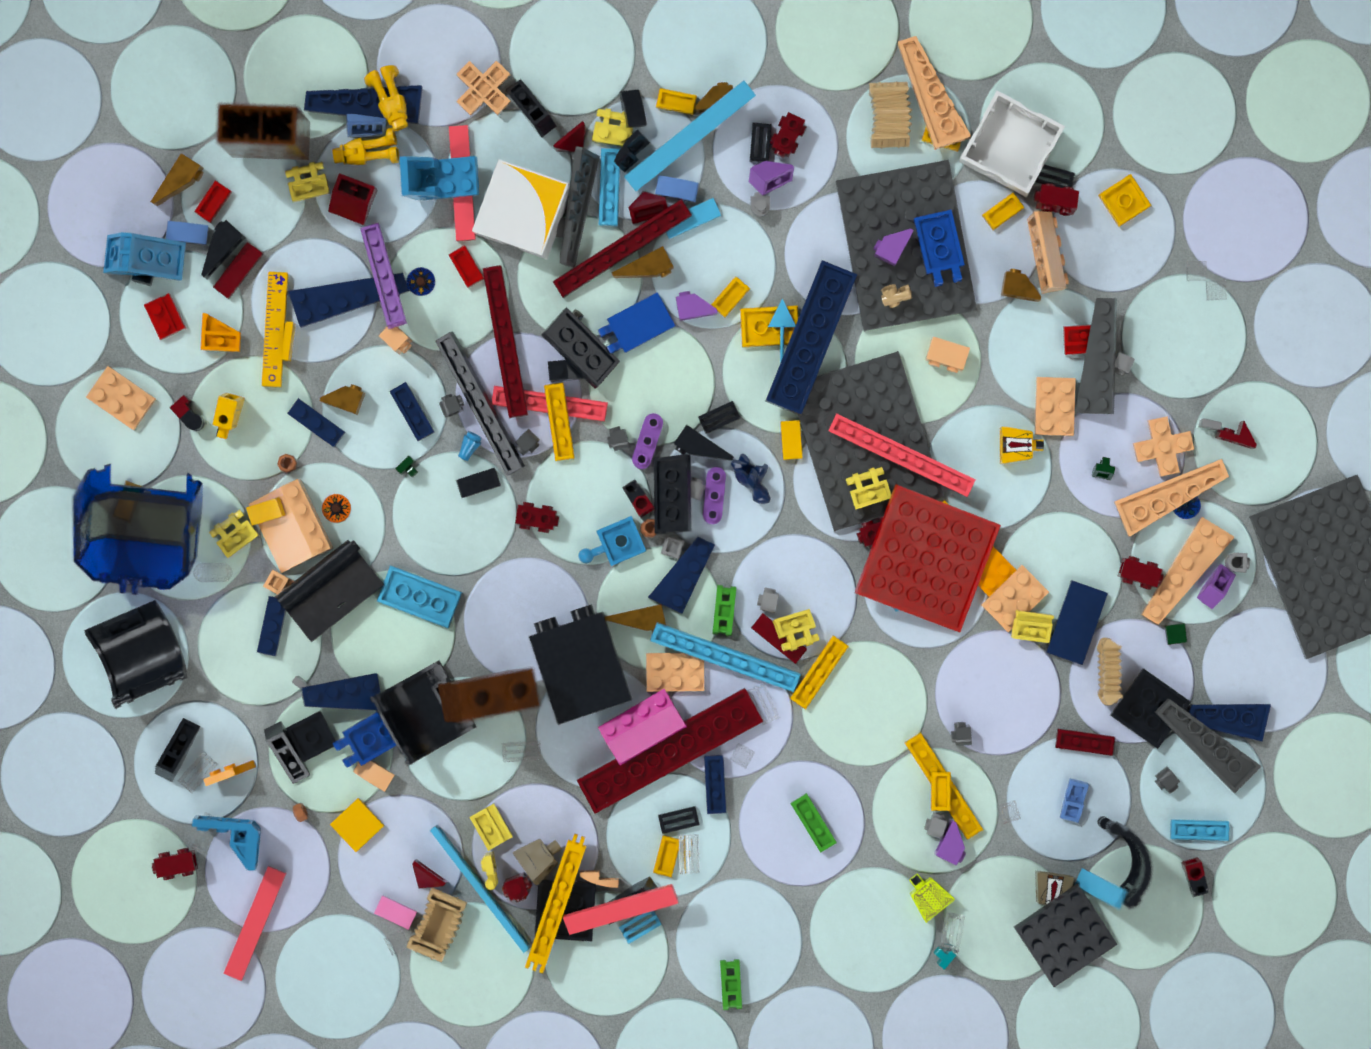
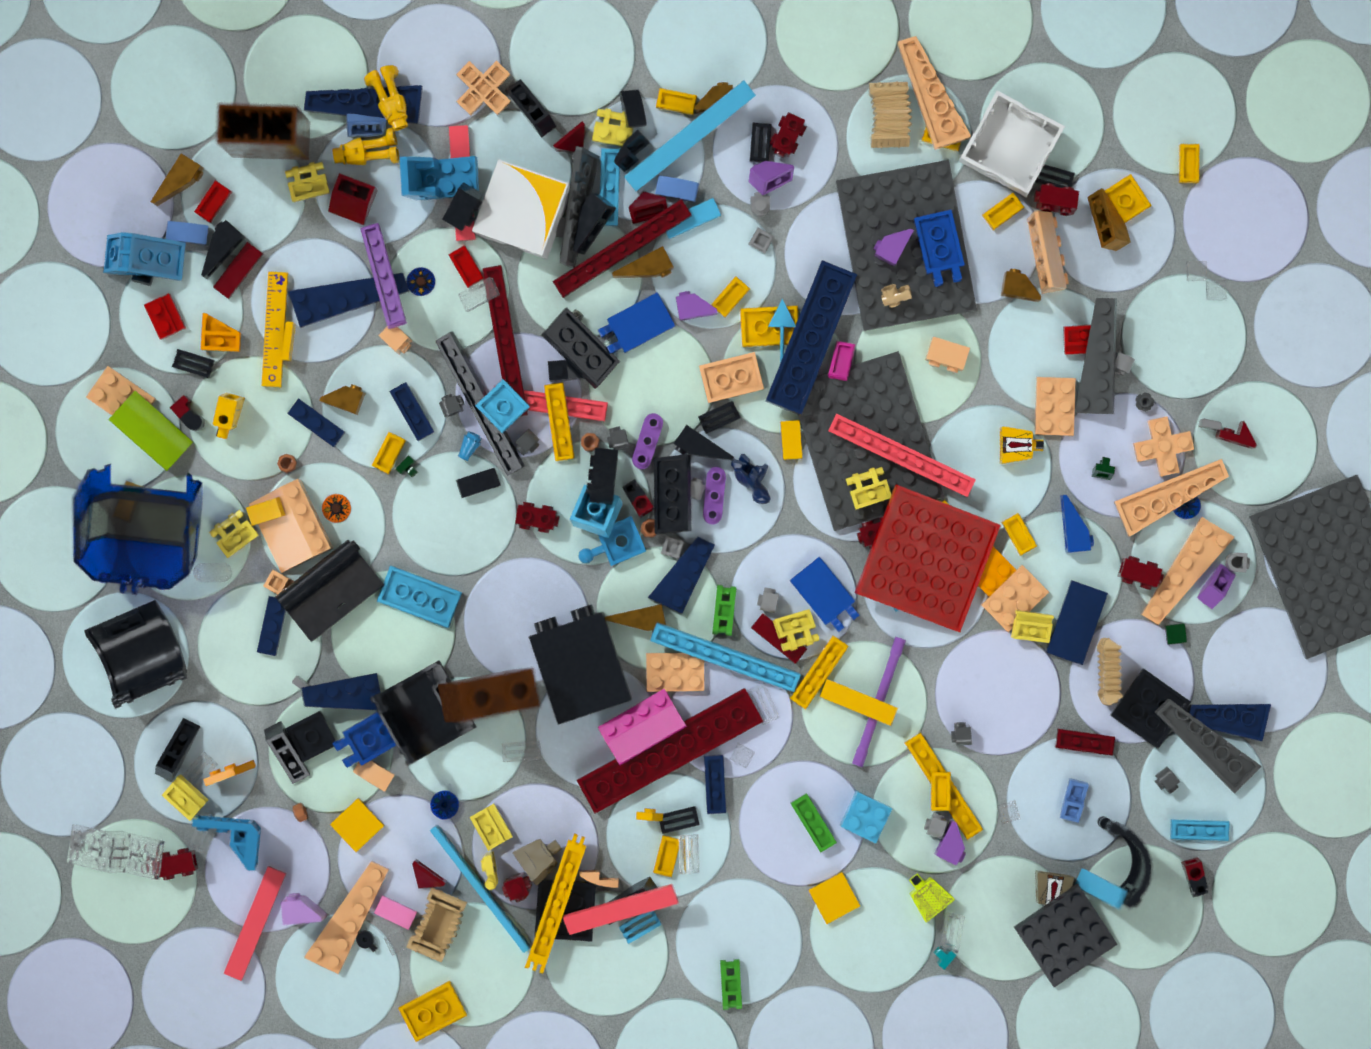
(115, 851): none -> clear bracket
(150, 430): none -> lime slope
(177, 358): none -> black tile
(185, 797): none -> light yellow plate
(300, 909): none -> lavender slope
(341, 931): none -> light nougat wing
(366, 944): none -> black piece
(388, 452): none -> yellow tile
(432, 1011): none -> yellow tile
(444, 804): none -> clear blue piece
(463, 206): none -> black brick
(479, 294): none -> clear tile
(502, 406): none -> medium azure tile
(589, 442): none -> nougat tile
(592, 219): none -> black slope
(595, 517): none -> medium azure brick
(602, 475): none -> black brick
(649, 815): none -> yellow plate
(731, 377): none -> light nougat plate
(761, 240): none -> light grey tile
(824, 593): none -> blue tile
(834, 897): none -> yellow tile
(841, 361): none -> dark pink tile
(858, 702): none -> yellow tile
(866, 816): none -> medium azure brick
(895, 653): none -> medium lavender piece
(1019, 534): none -> yellow tile
(1076, 534): none -> blue slope
(1108, 223): none -> pearl gold slope
(1149, 402): none -> dark grey plate
(1189, 163): none -> yellow tile

